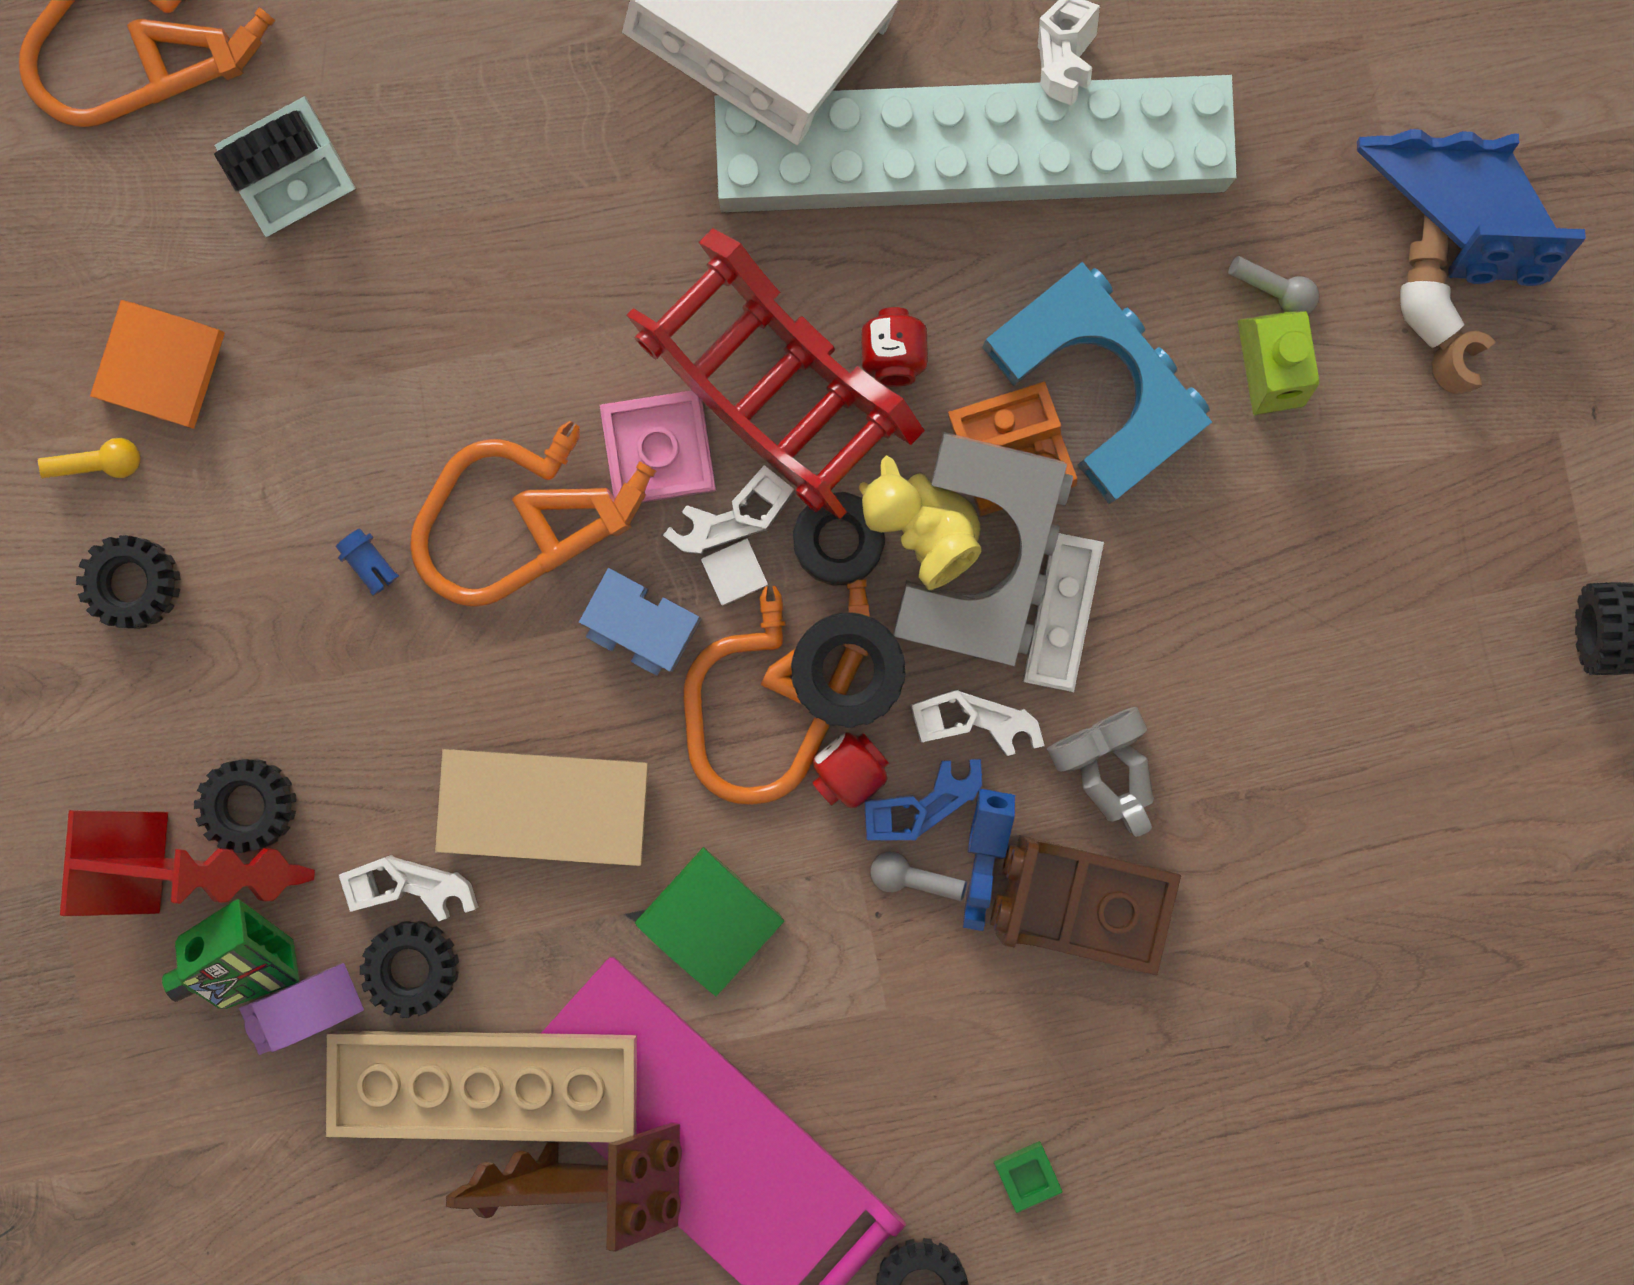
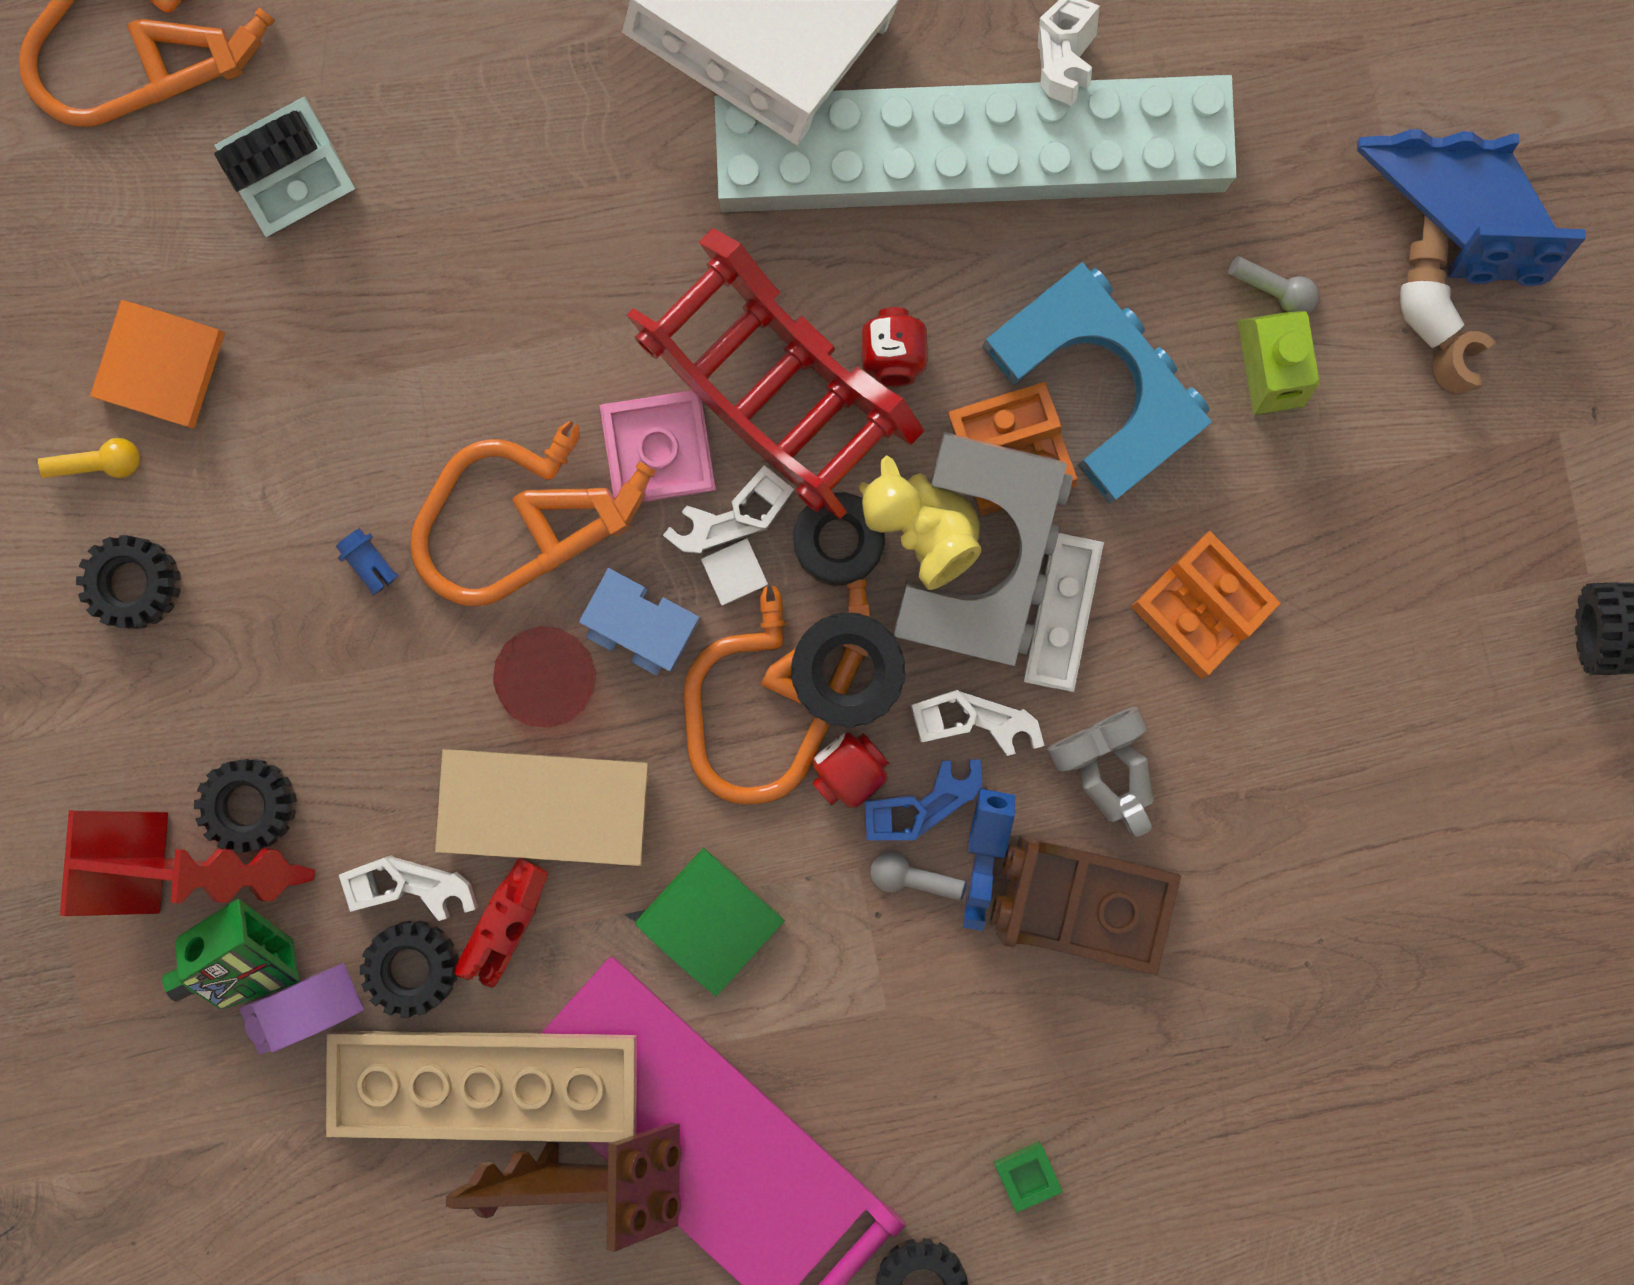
(502, 924): none -> red hinge
(544, 676): none -> clear red tile
(1205, 604): none -> orange slope

